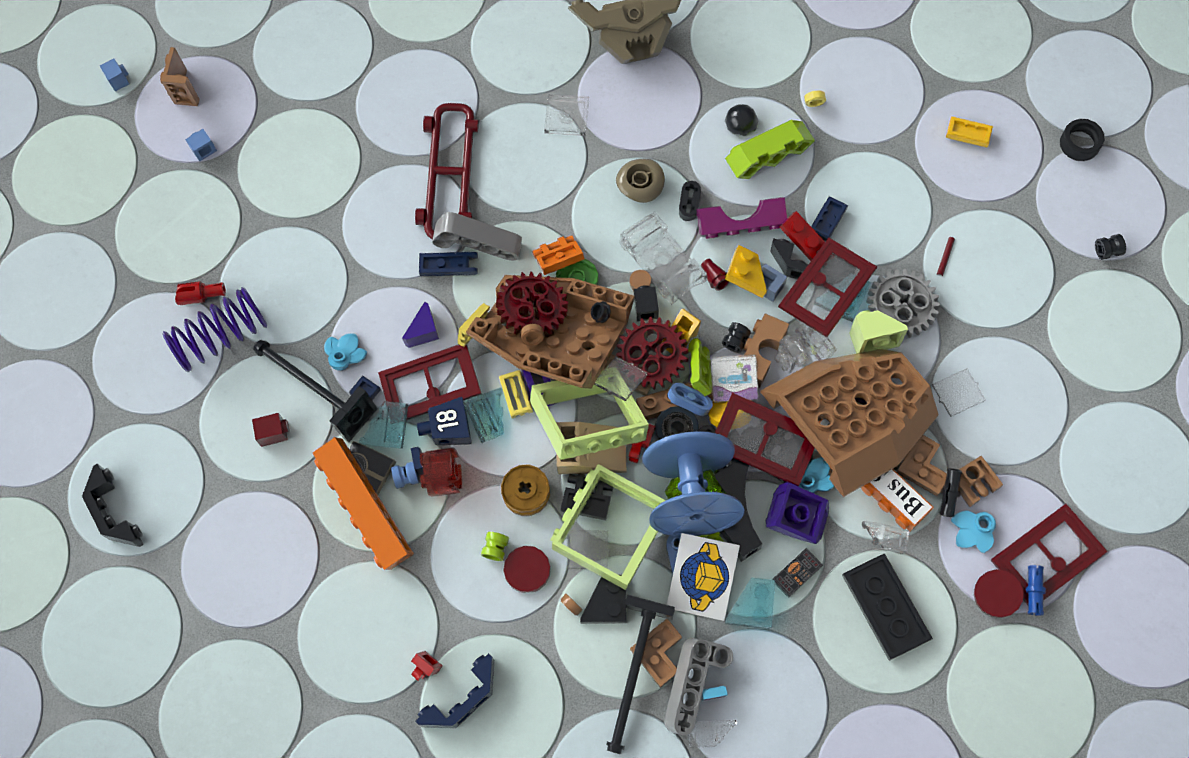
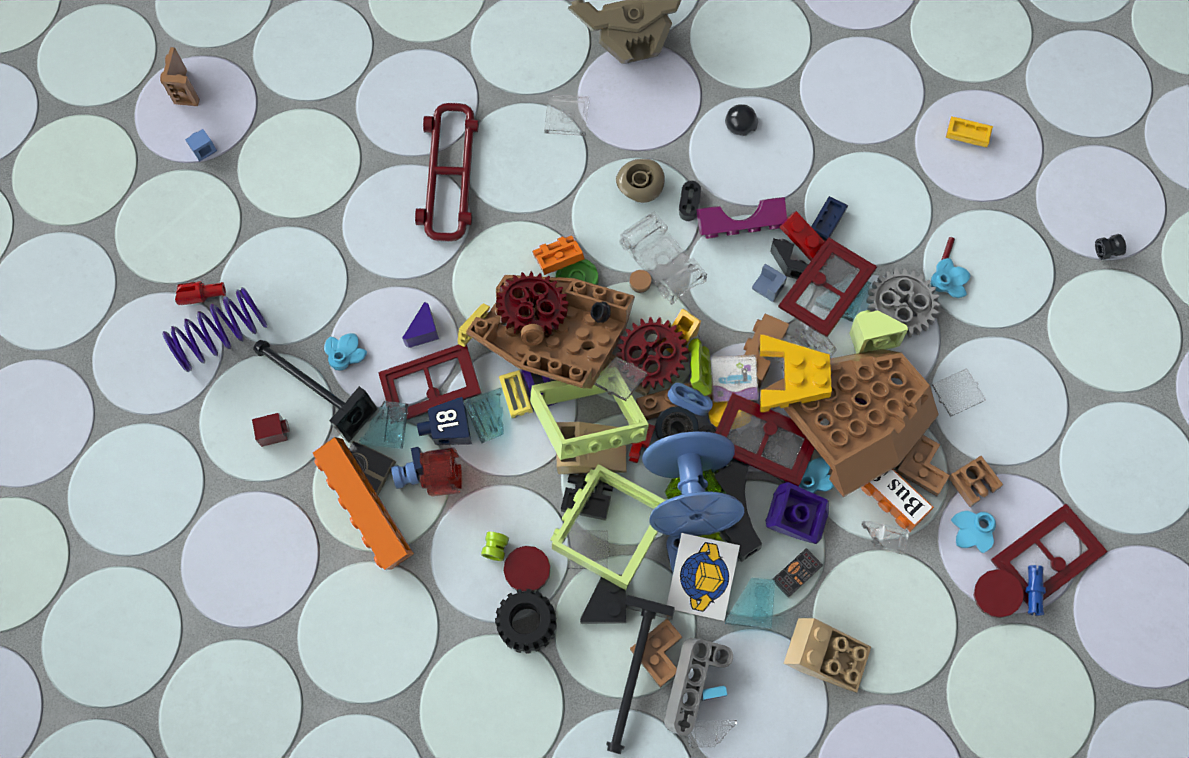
(97, 485): black slope -> none
(115, 74): medium blue plate -> none
(371, 388): dark blue tile -> none
(425, 665): red tile -> none
(433, 718): dark blue slope -> none
(446, 264): dark blue hinge -> none
(477, 235): light grey beam -> none
(512, 606): none -> black tyre
(530, 478): pearl gold wheel -> none
(571, 604): medium nougat tile -> none
(646, 303): black brick -> none
(715, 275): dark red cone -> none
(735, 339): black wheel -> none
(746, 271): yellow wing -> none
(769, 148): lime brick -> none
(805, 374): none -> yellow wing
(815, 98): light yellow tile -> none
(827, 654): none -> tan slope
(887, 606): black plate -> none
(950, 278): none -> medium azure plate
(950, 492): black pin -> none
(1085, 126): black tyre -> none

